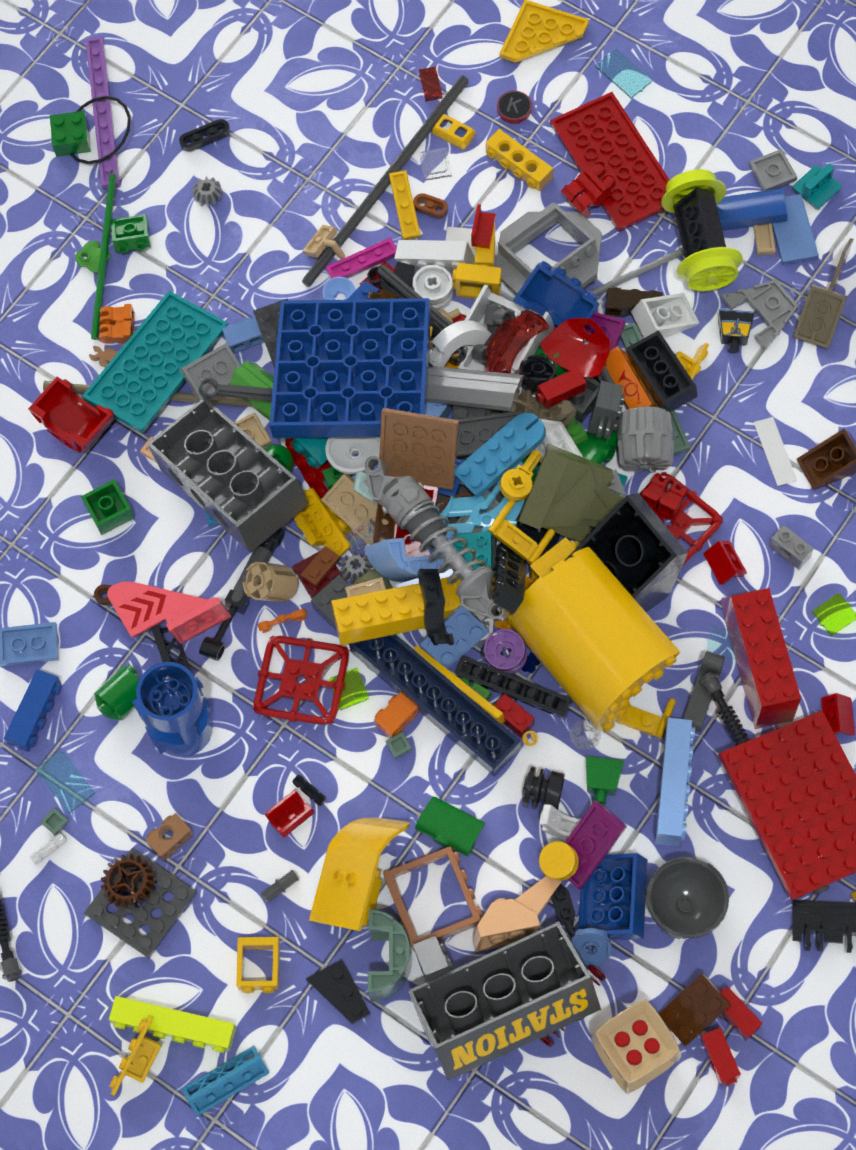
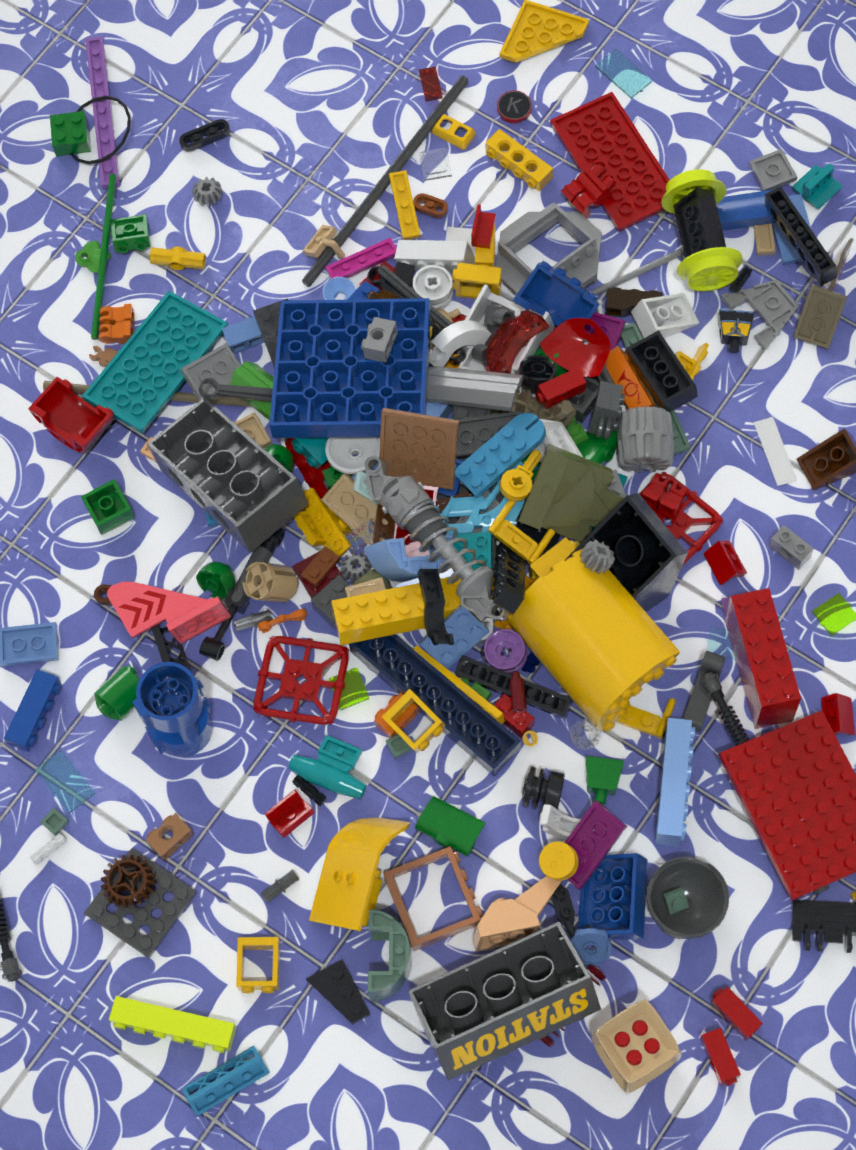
(140, 1059): yellow bracket -> none
(177, 258): none -> yellow piece
(216, 578): none -> green cylinder
(252, 620): none -> flat silver axle
(331, 768): none -> teal plate
(380, 349): none -> light grey brick
(400, 707): none -> yellow window
(432, 958): brick -> none
(517, 693): none -> dark red cylinder
(597, 557): none -> light grey gear
(675, 900): none -> sand green plate
(694, 1009): reddish brown plate -> none
(741, 279): none -> black axle
(800, 236): none -> black brick

